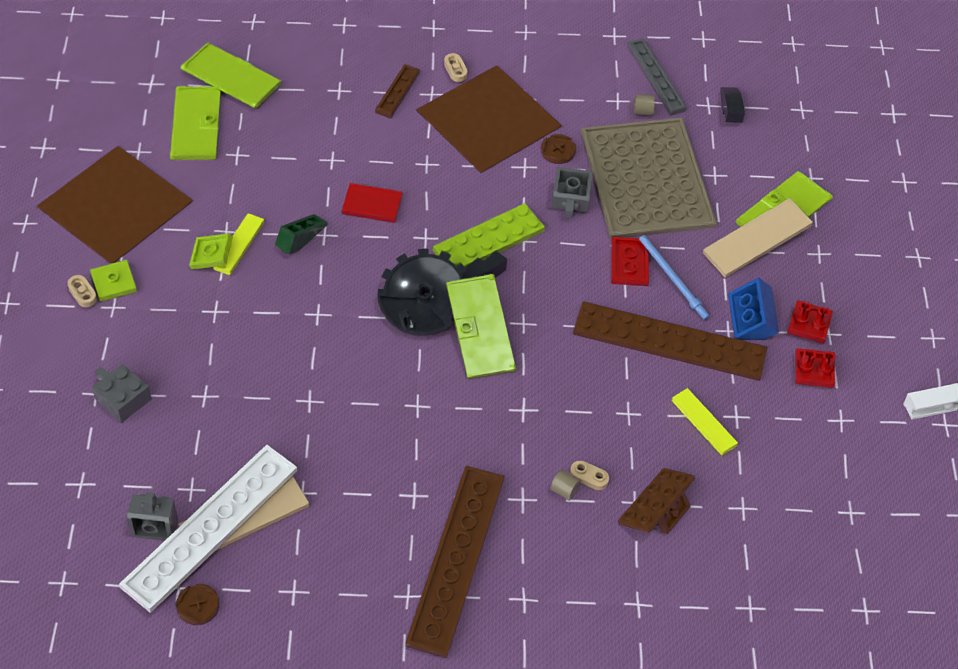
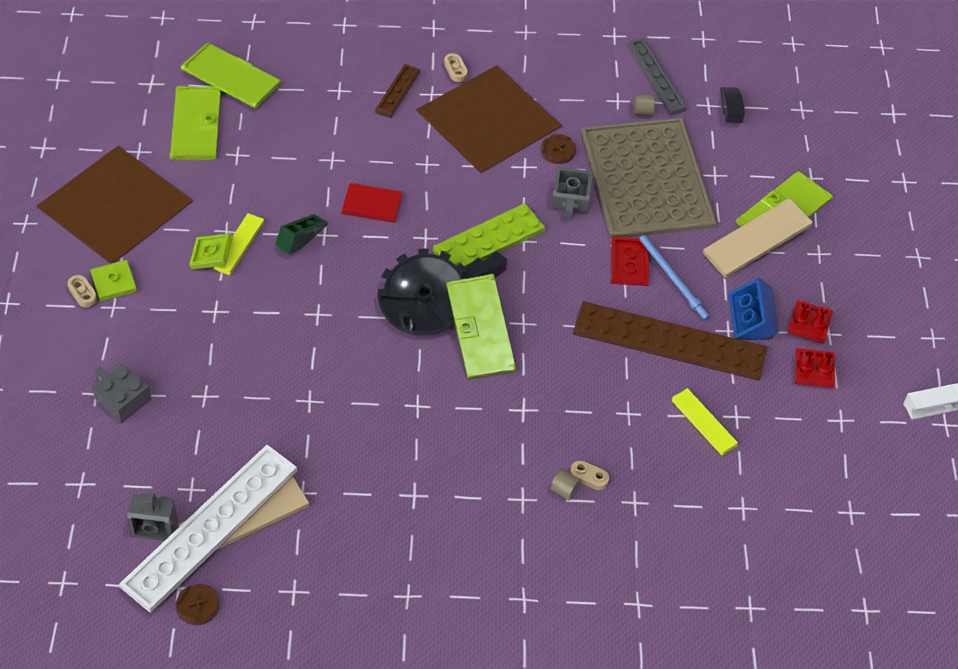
(455, 562): reddish brown plate -> none
(660, 503): reddish brown bracket -> none

